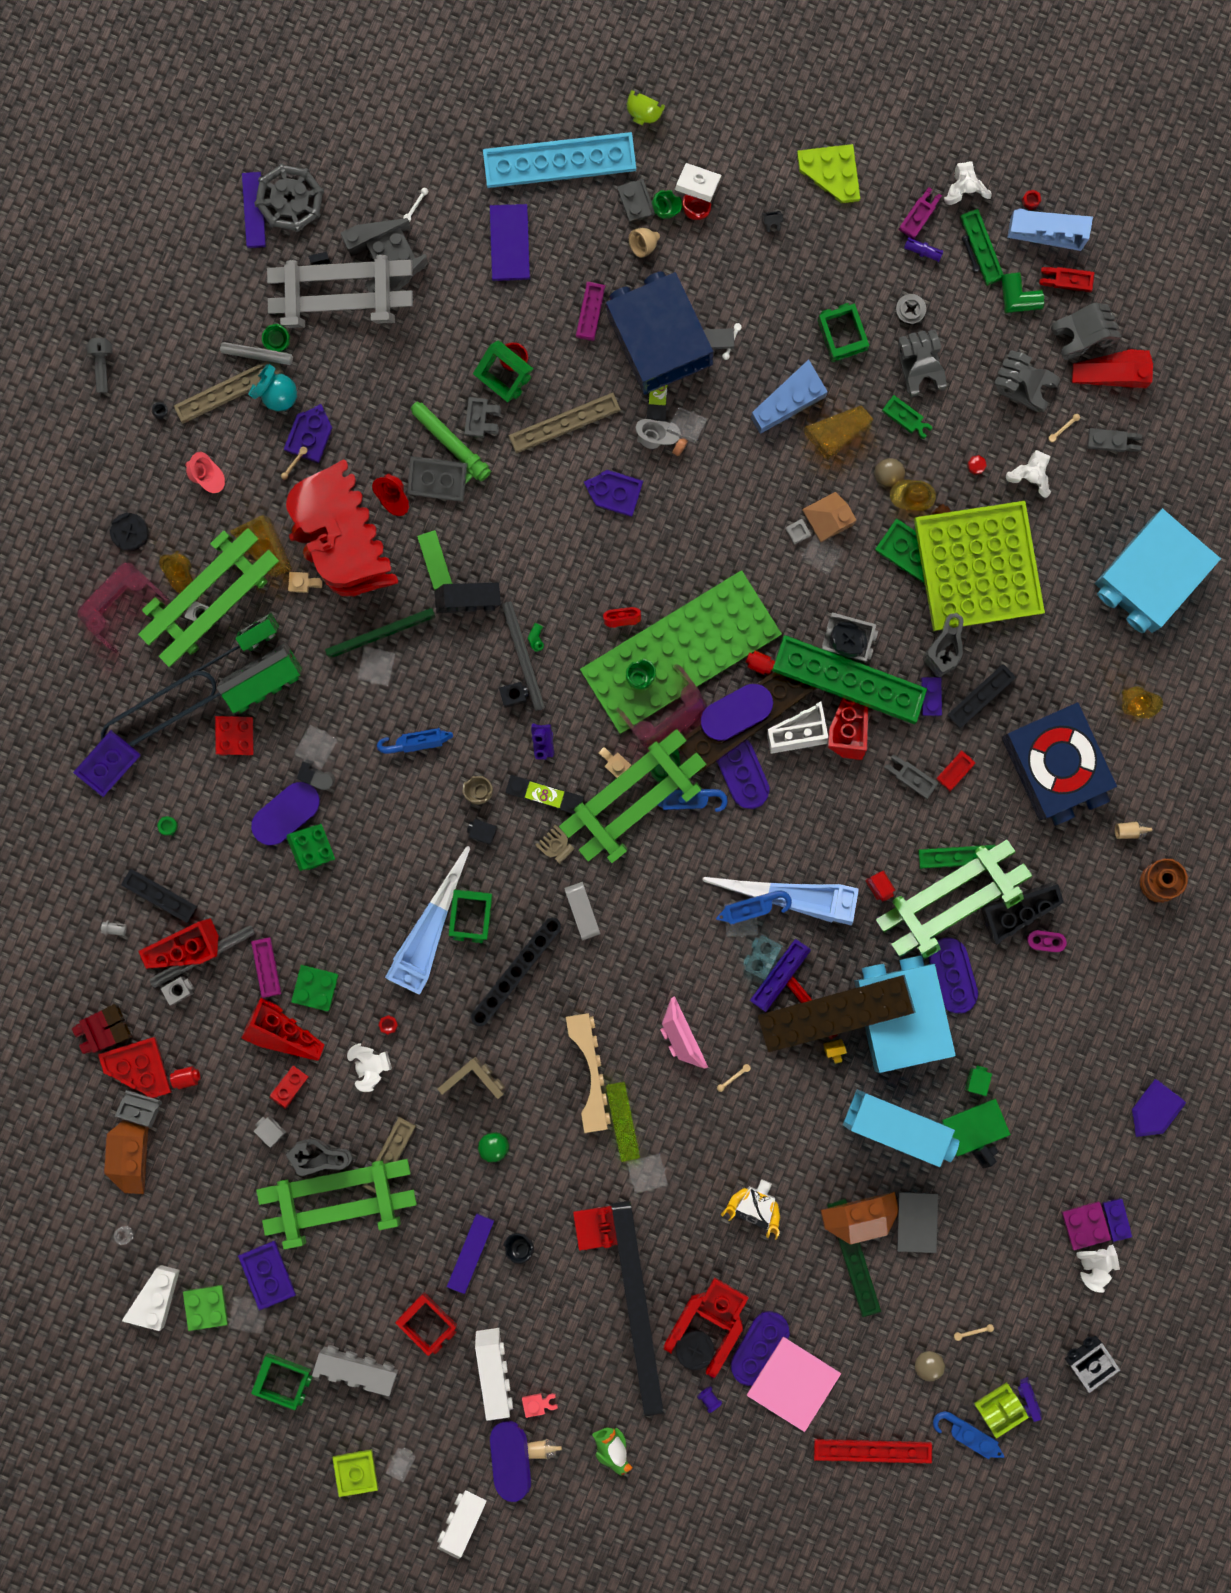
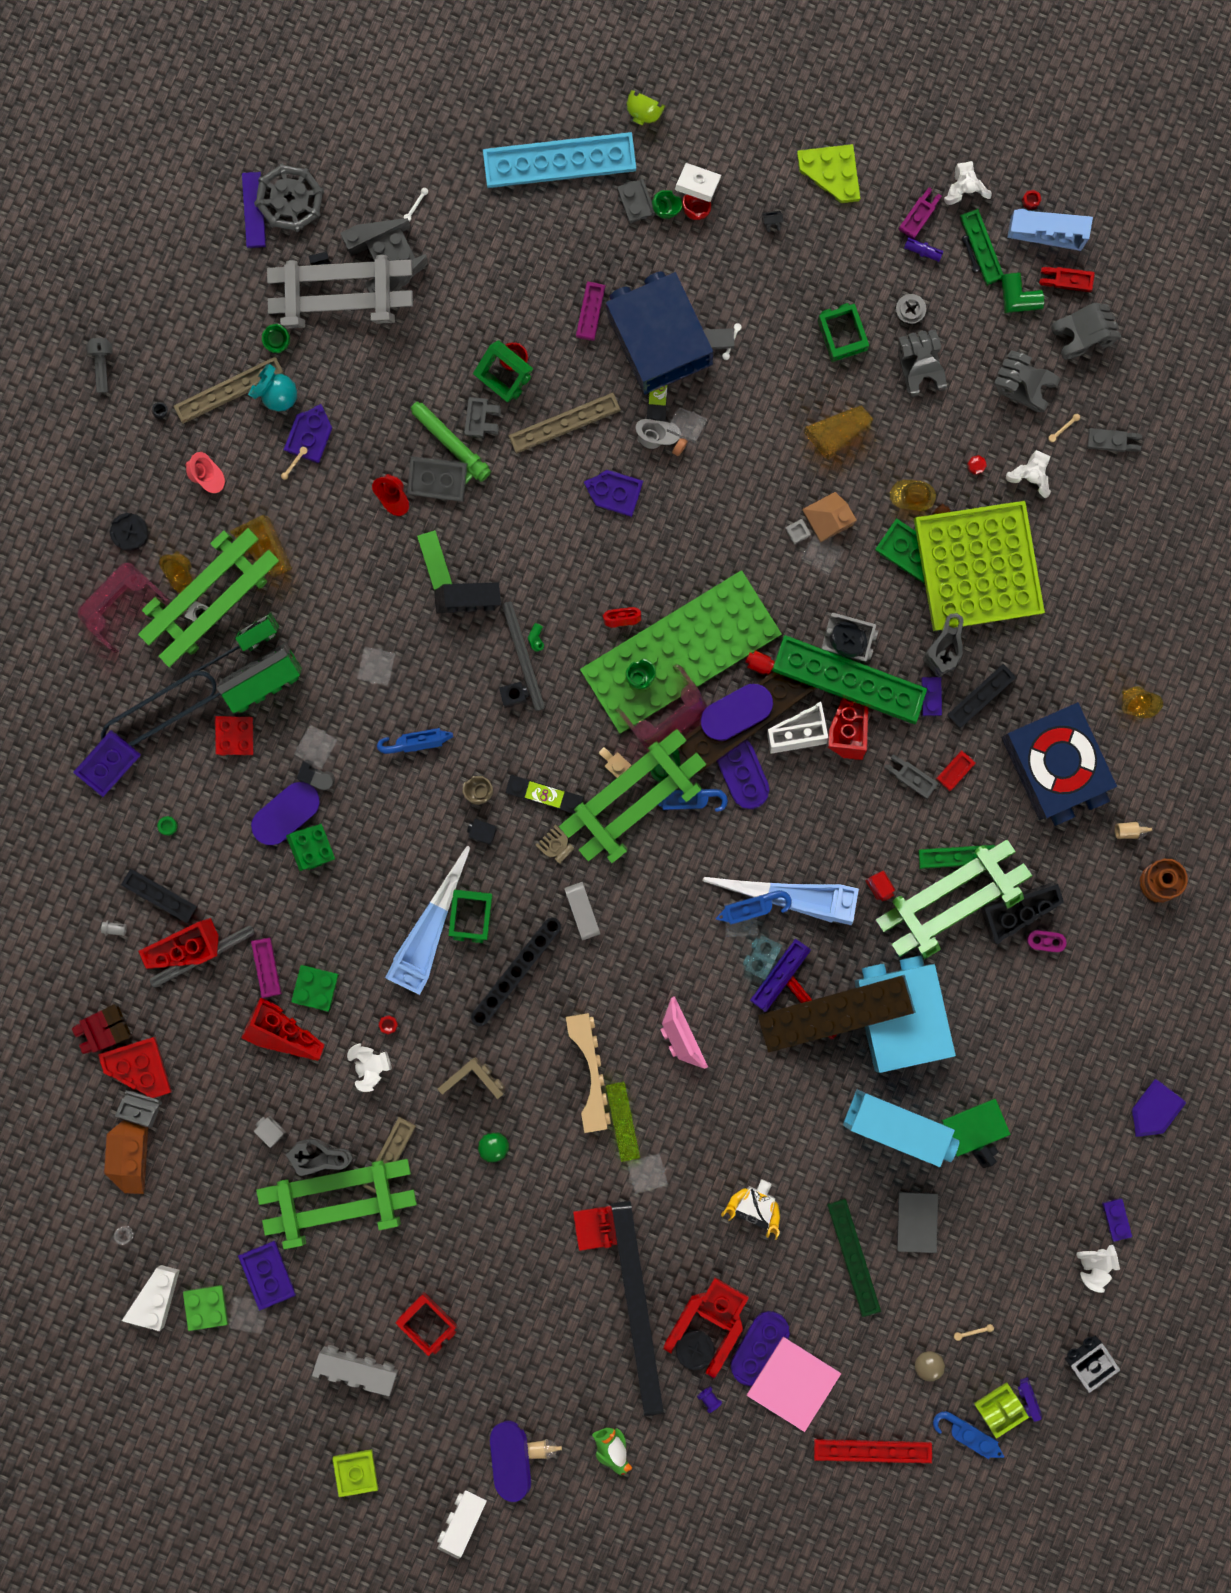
(170, 994): light grey brick -> none
(185, 1077): red brick -> none
(256, 353): light grey axle -> none
(259, 1391): green window -> none
(288, 1087): red plate -> none
(301, 582): tan plate -> none
(338, 537): red animal -> none
(380, 633): dark green tile -> none
(401, 1464): clear brick -> none
(470, 1253): dark purple tile -> none
(492, 1374): white wedge -> none
(509, 242): dark purple tile -> none
(518, 1248): black hair -> none
(535, 1405): coral plate -> none
(542, 741): dark purple hips -> none
(643, 241): tan helmet -> none
(746, 1068): tan hinge -> none
(793, 396): medium blue wedge -> none
(835, 1050): yellow tile -> none
(862, 1218): dark orange wedge -> none
(889, 472): dark tan hair -> none
(905, 416): green plate -> none
(955, 976): dark purple tile -> none
(978, 1080): green brick -> none
(1086, 1225): magenta plate -> none
(1120, 369): red wedge -> none
(1156, 572): medium azure brick -> none

